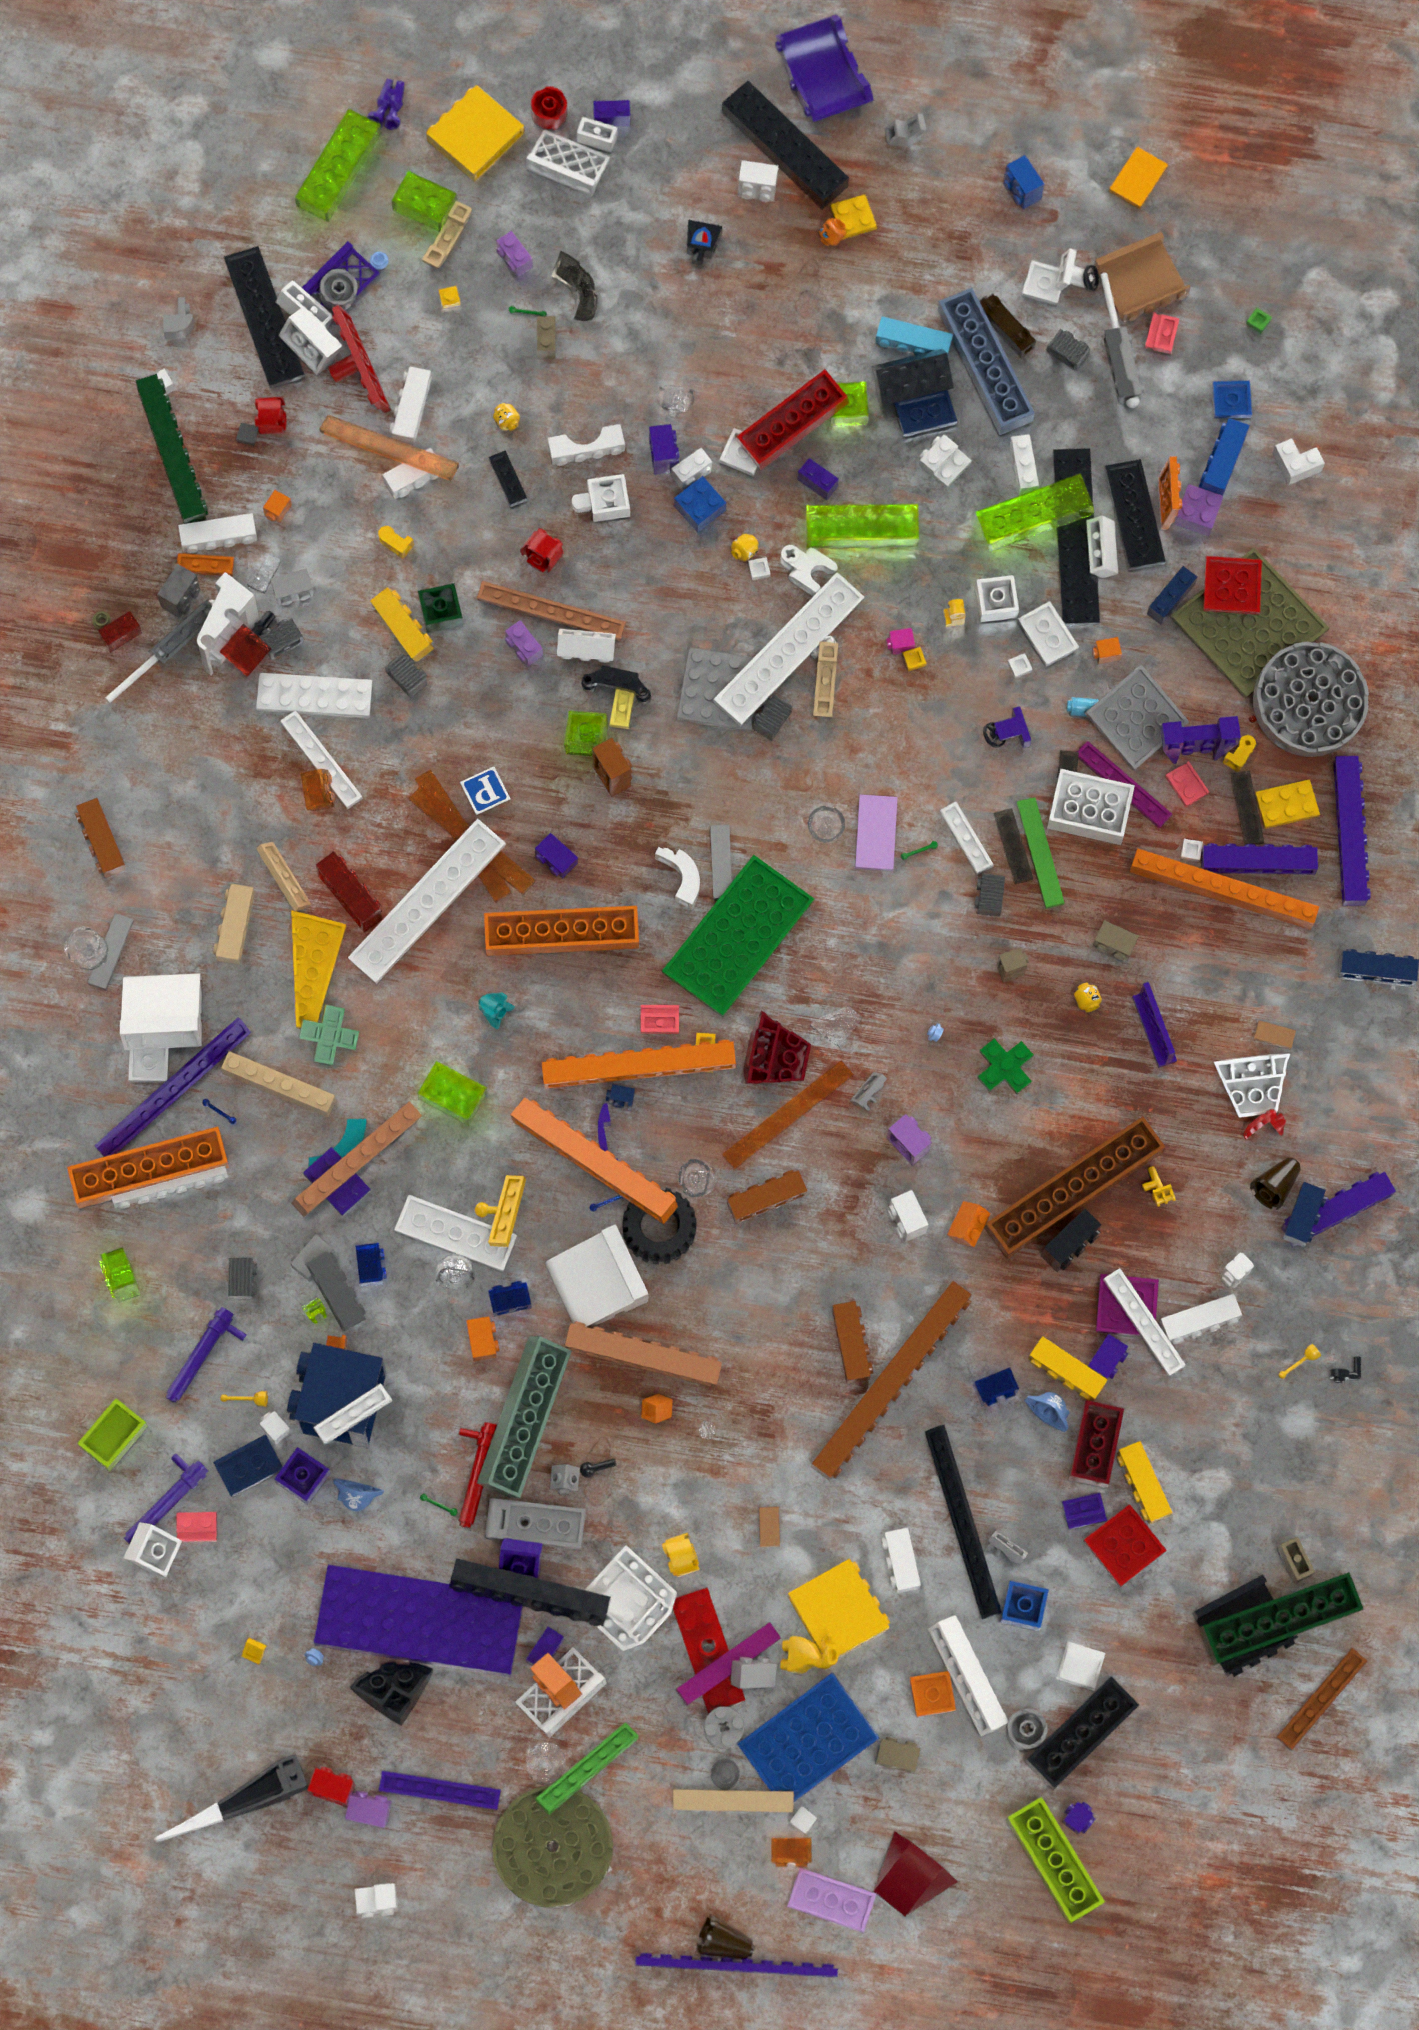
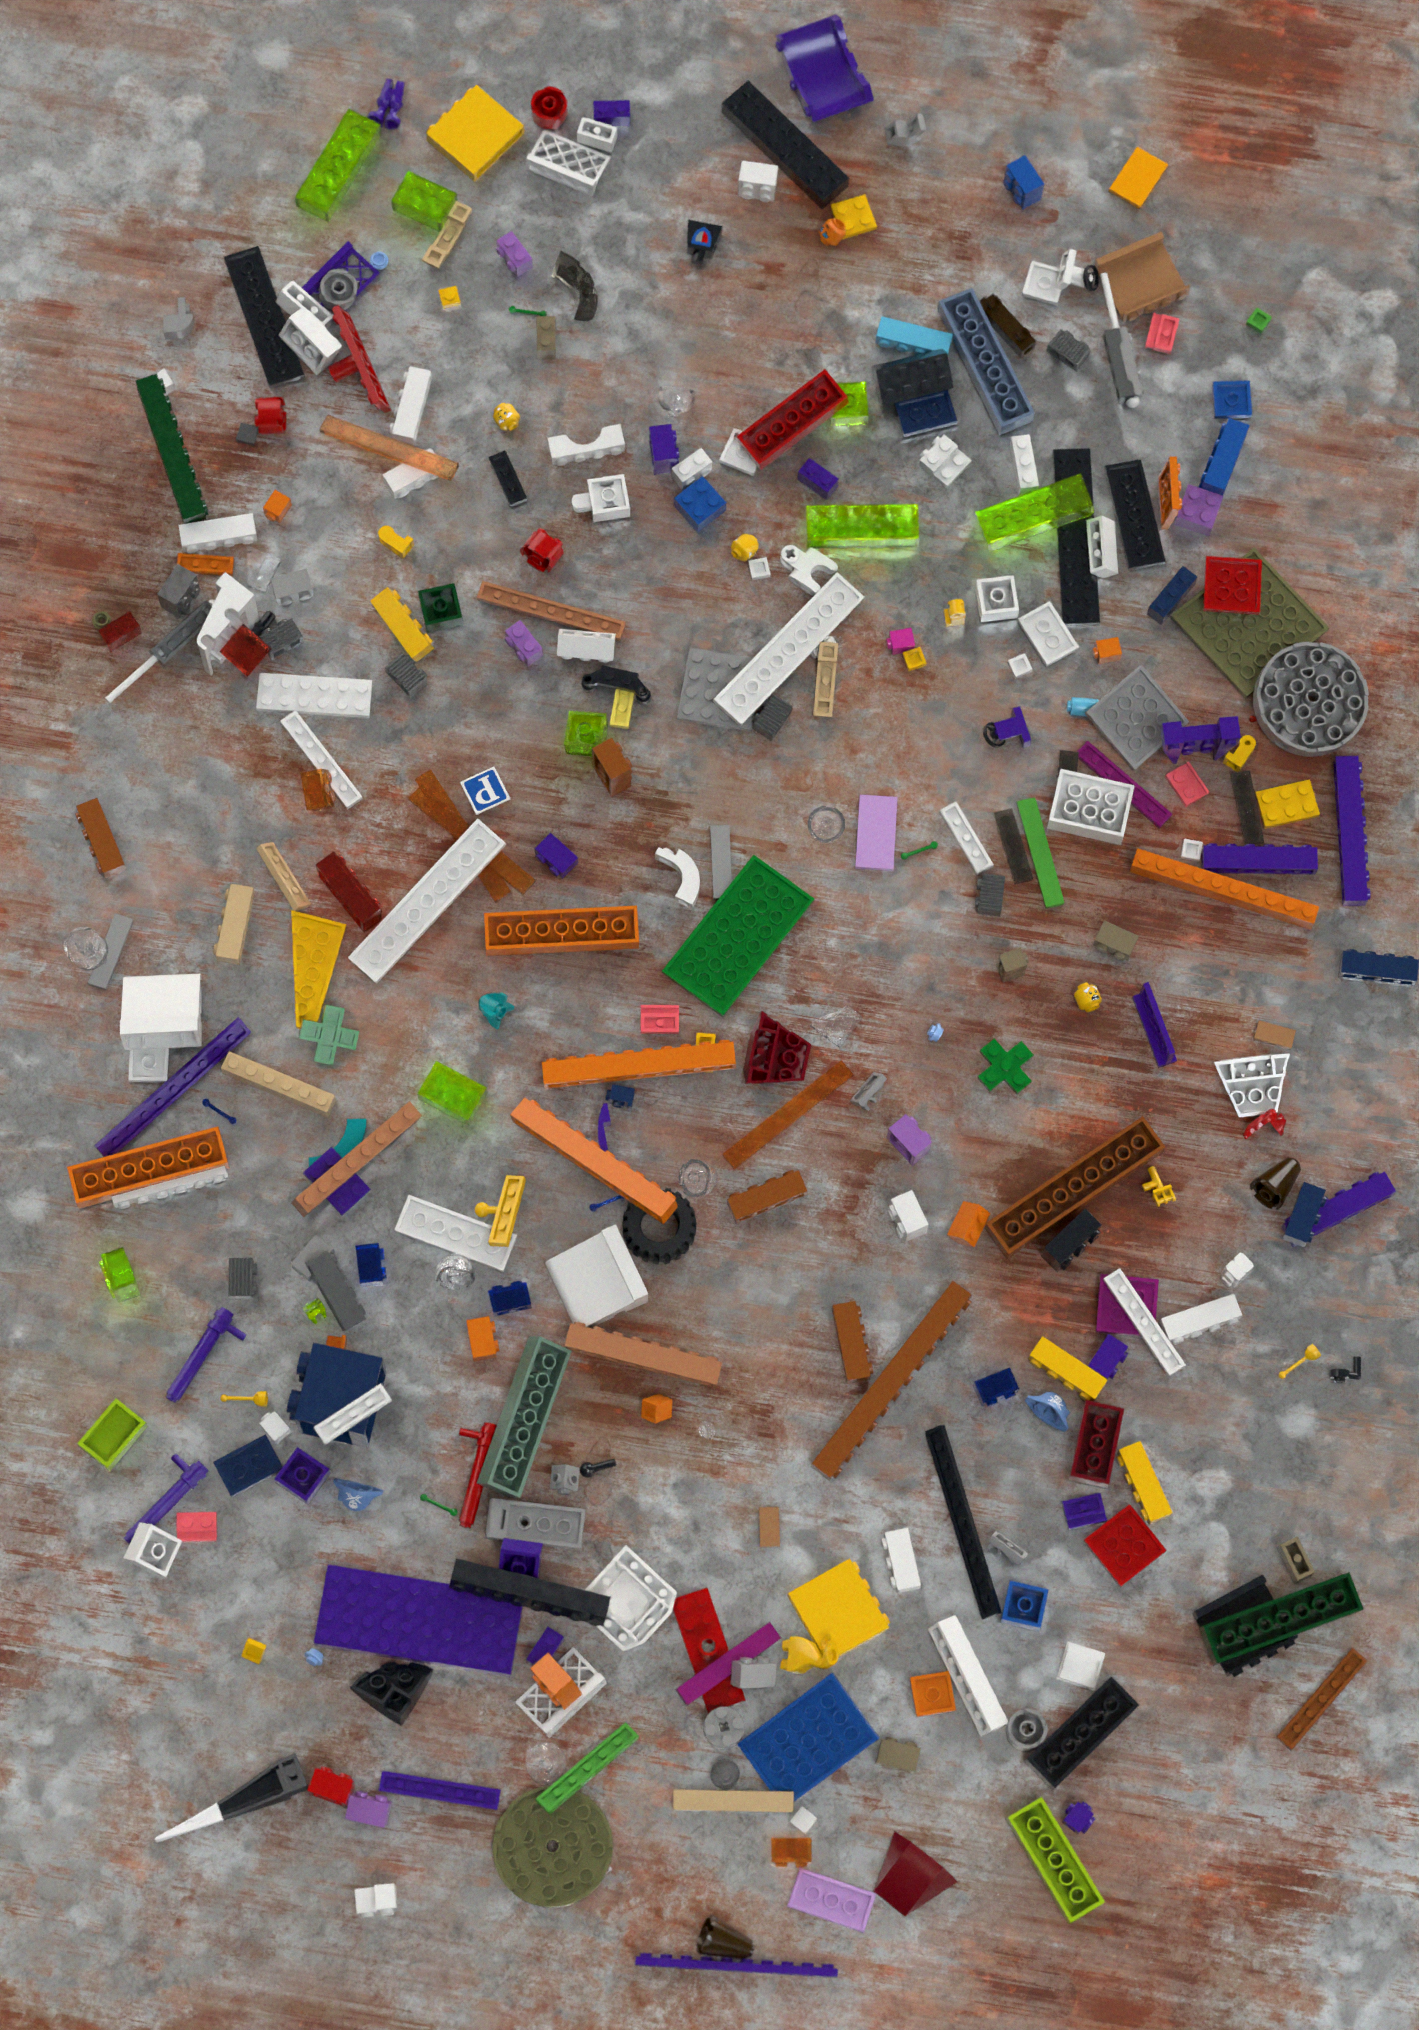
(681, 1554): yellow brick -> none
(1296, 465): white brick -> none

